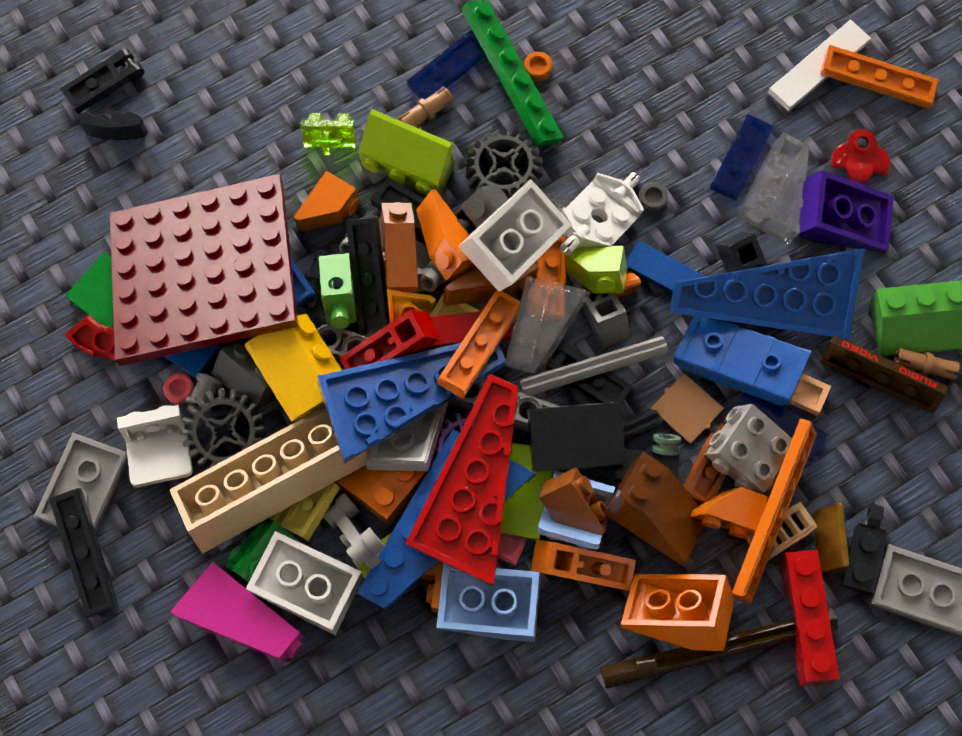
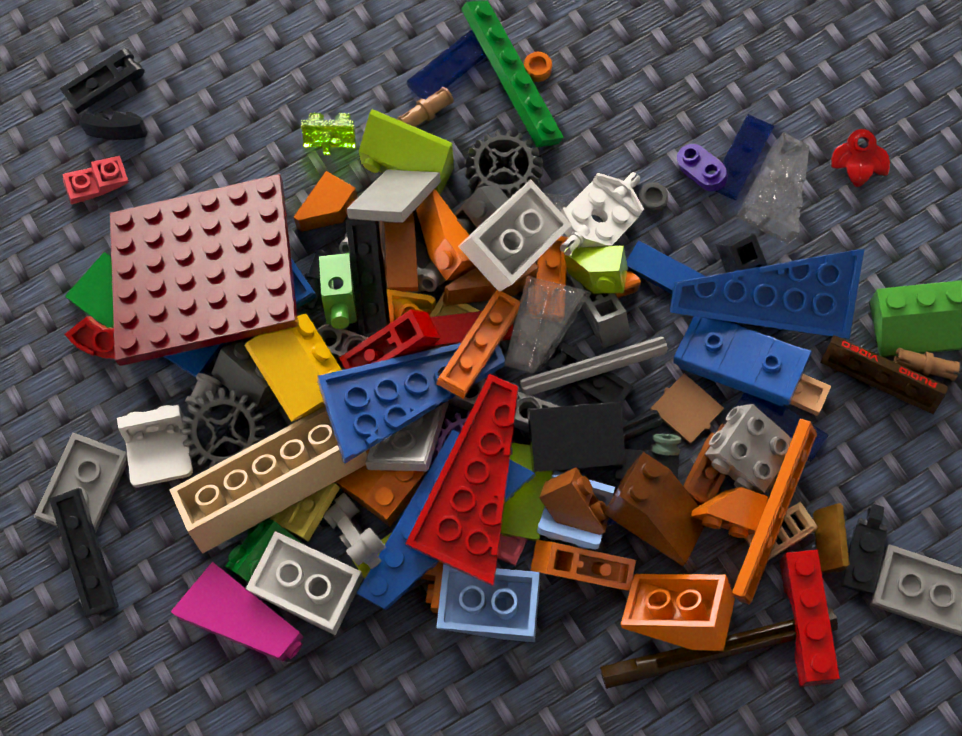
(98, 180): none -> coral slope
(177, 388): coral tile -> none
(393, 195): none -> tile
(698, 167): none -> dark purple plate
(806, 75): white tile -> none
(845, 213): dark purple slope -> none
(879, 76): orange tile -> none

